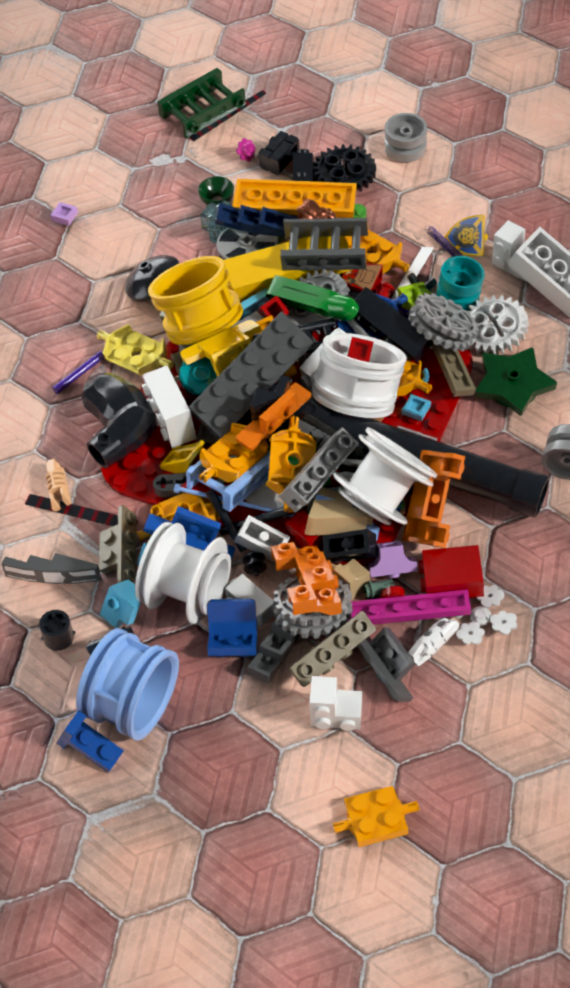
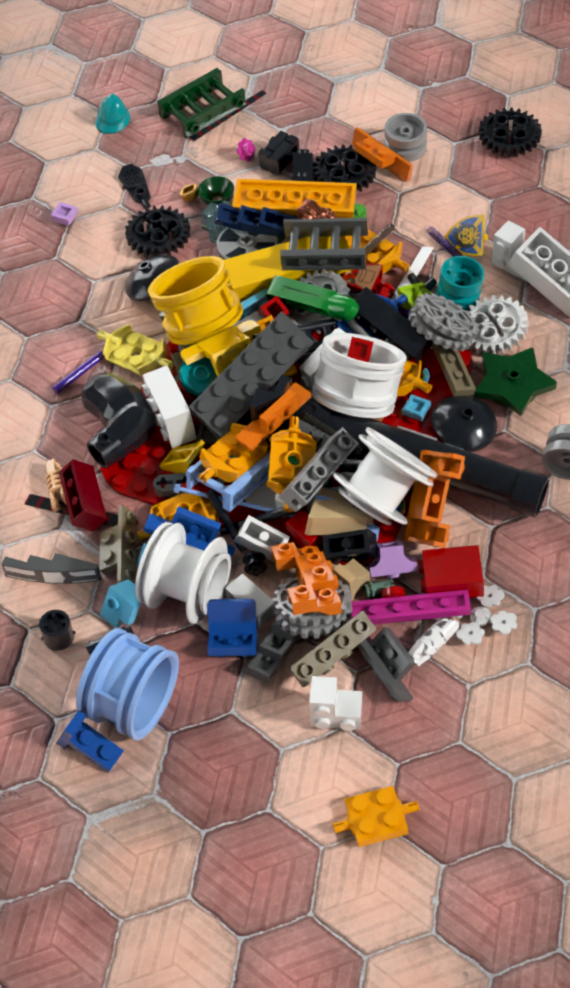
(82, 495): none -> dark red brick
(112, 115): none -> teal piece
(134, 182): none -> black piece
(156, 238): none -> black gear
(189, 192): none -> pearl gold tile
(379, 238): none -> clear smoke bar
(381, 155): none -> orange bracket
(460, 430): none -> black dish
(525, 132): none -> black gear

